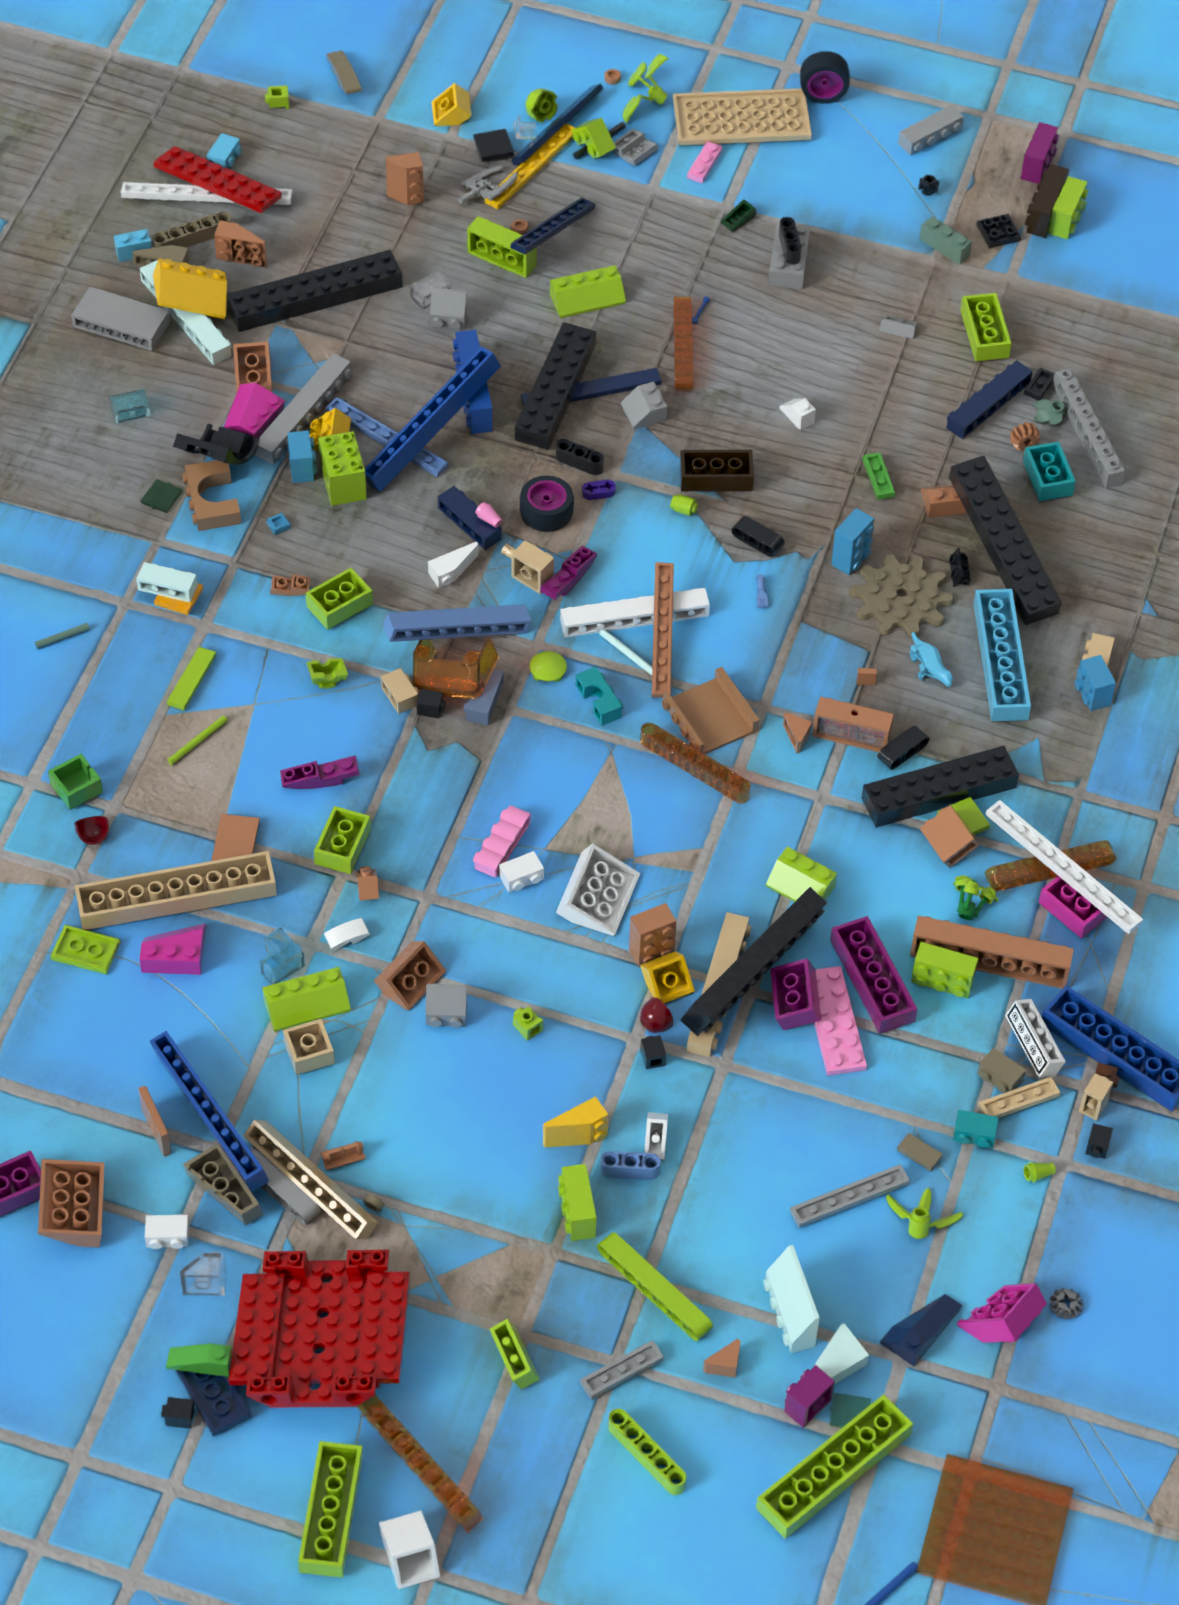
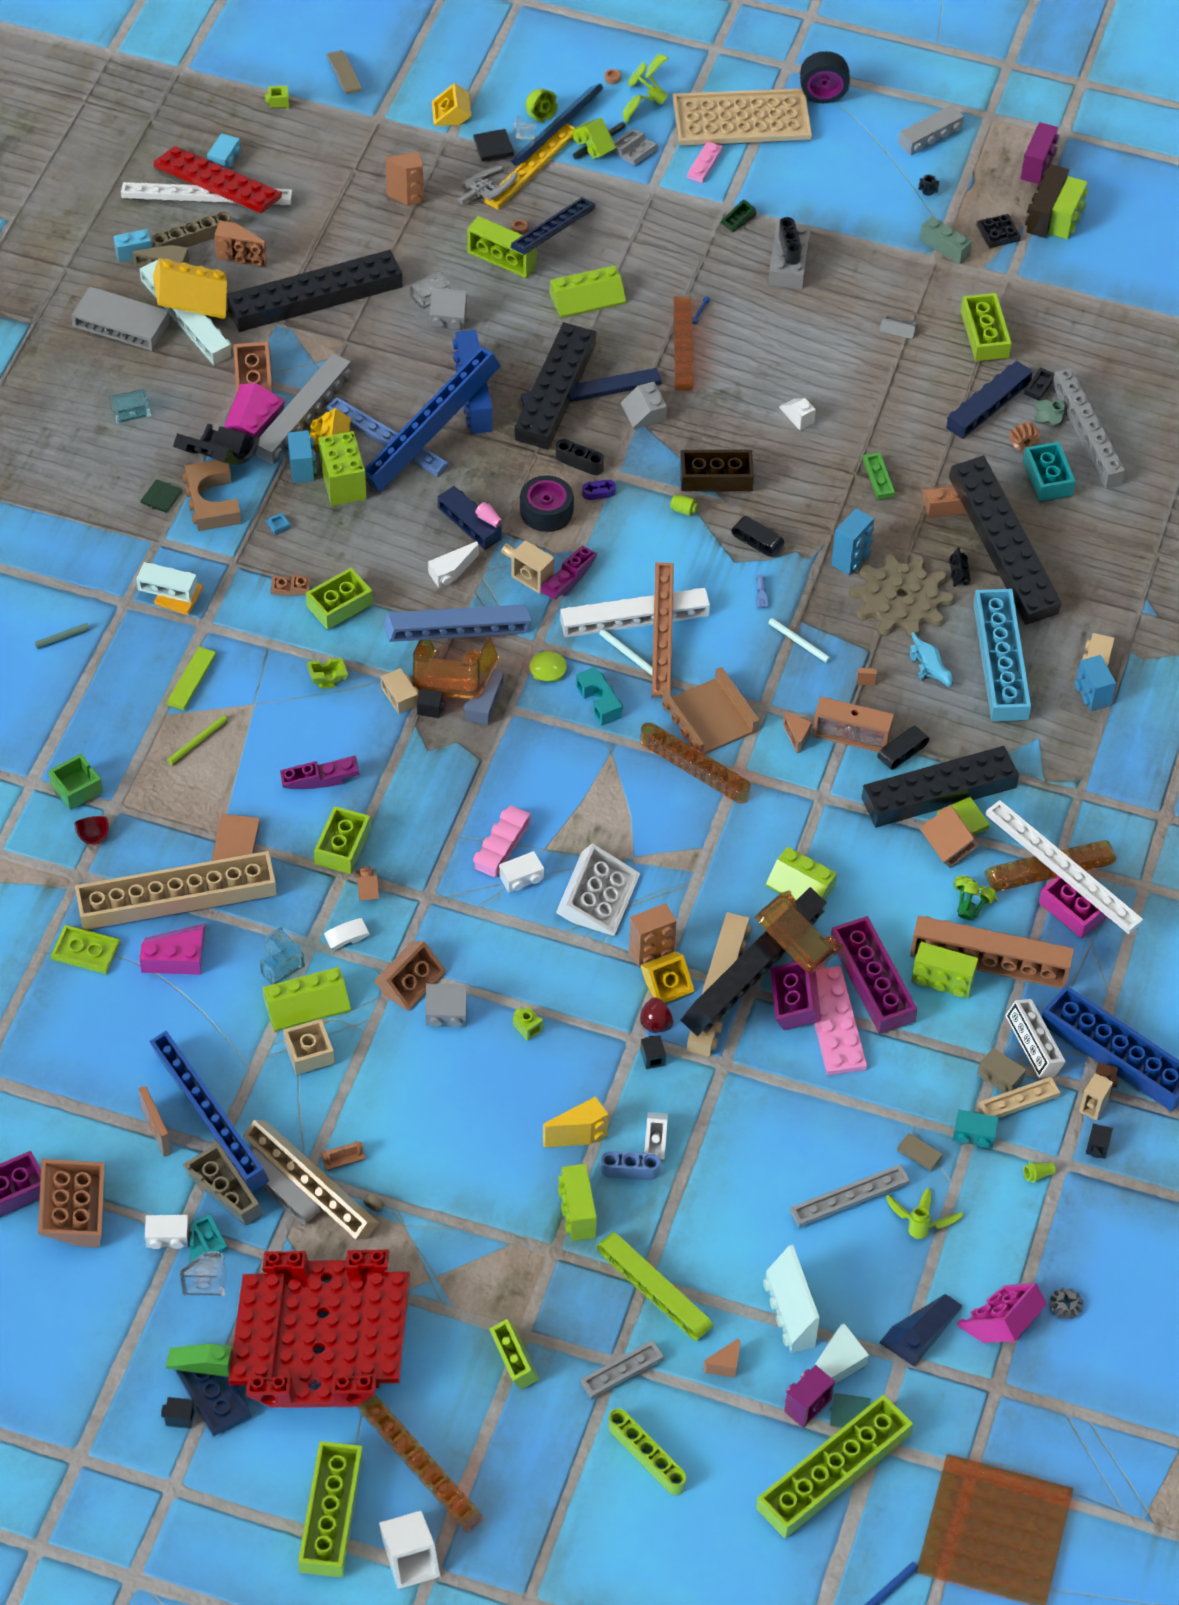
(205, 1238): none -> teal wing
(797, 934): none -> clear orange windscreen
(799, 640): none -> light aqua bar

